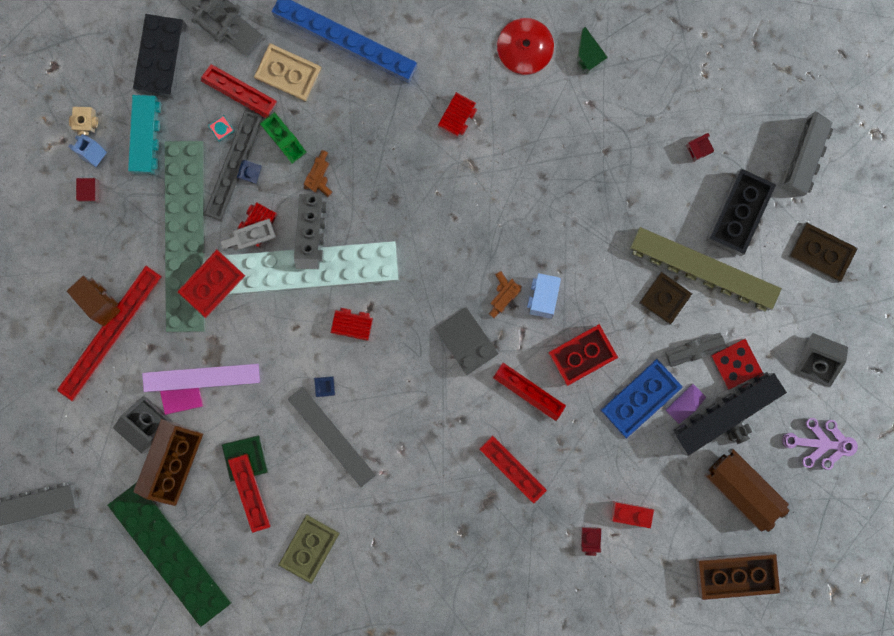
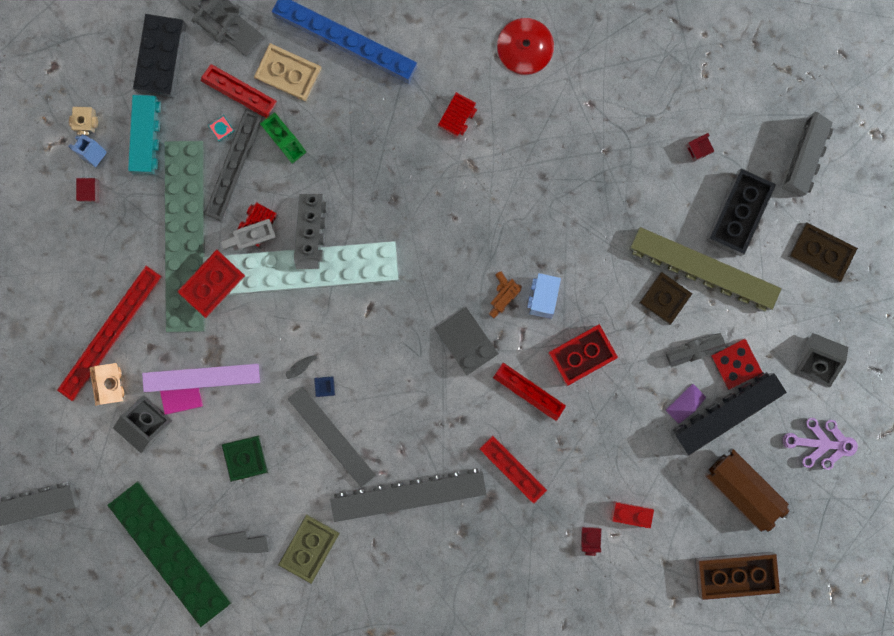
(94, 300): reddish brown brick -> none
(101, 393): none -> light nougat brick
(168, 463): reddish brown brick -> none
(241, 542): none -> dark grey slope
(249, 171): dark blue plate -> none
(249, 493): red plate -> none
(299, 367): none -> dark grey bar
(315, 179): dark orange piece -> none
(352, 325): red brick -> none
(408, 496): none -> dark grey brick
(589, 53): dark green slope -> none
(641, 398): blue tile -> none
(740, 433): dark grey gear -> none

